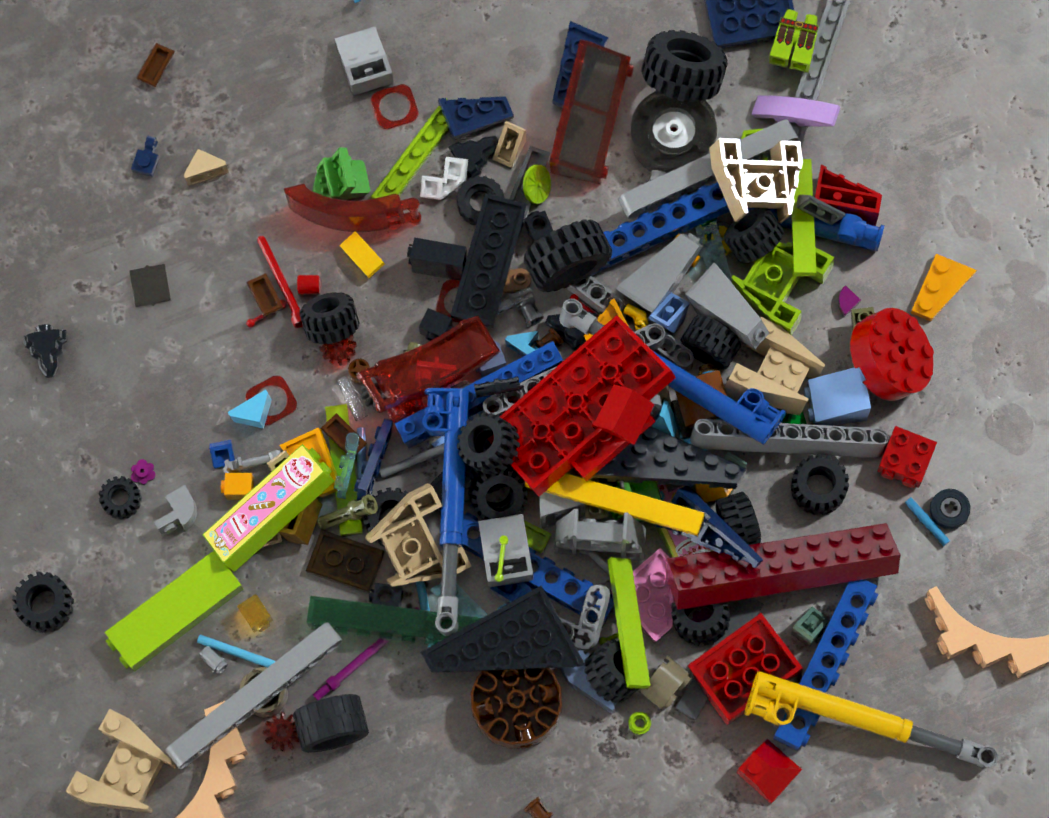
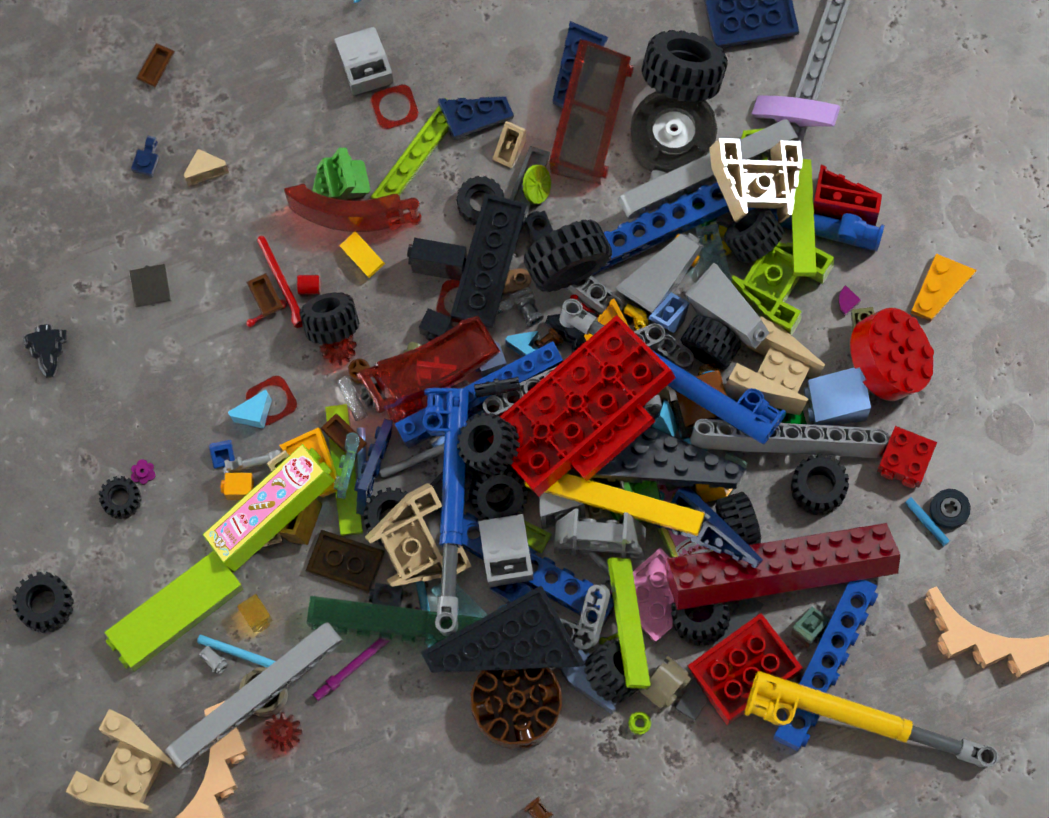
(184, 511): light grey brick -> none
(330, 723): black tyre -> none
(354, 510): olive pin -> none
(454, 175): white tile -> none
(475, 152): black rock -> none
(503, 541): lime hinge -> none
(624, 414): red slope -> none
(768, 770): red slope -> none
(797, 34): lime hips -> none
(819, 209): dark grey slope -> none

